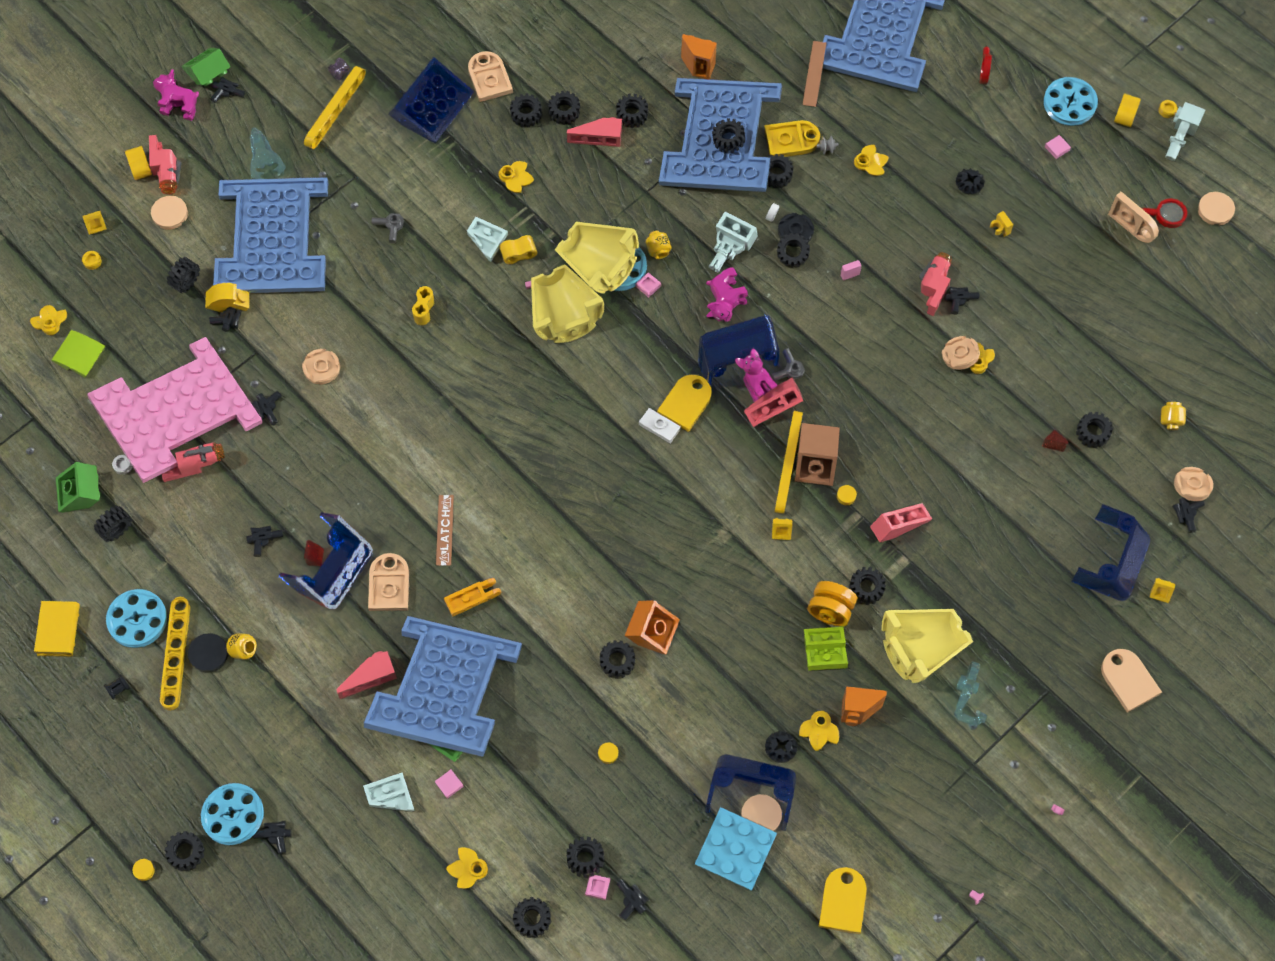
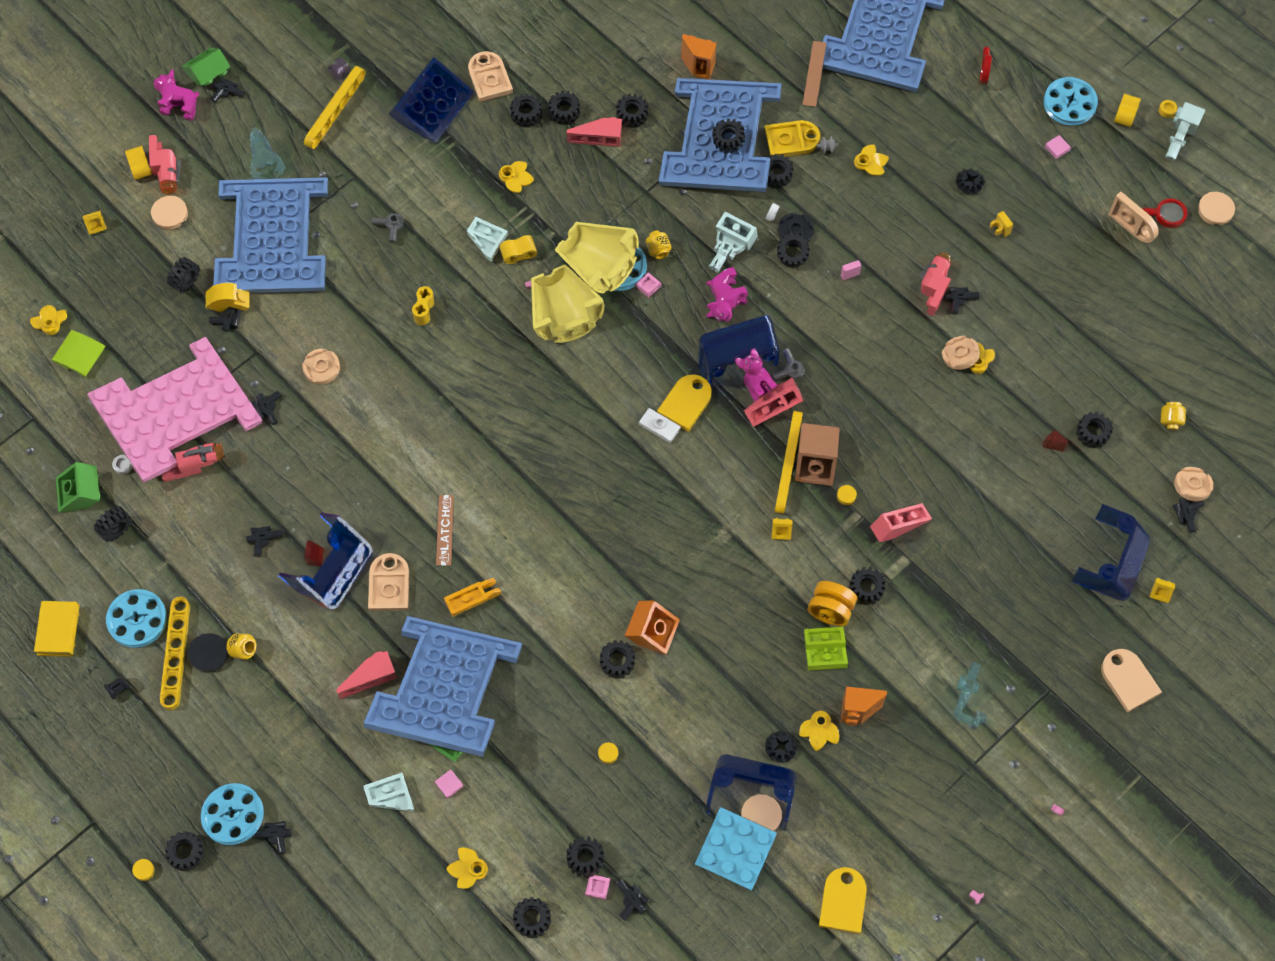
(91, 260): yellow tile -> none
(922, 640): light yellow cone -> none

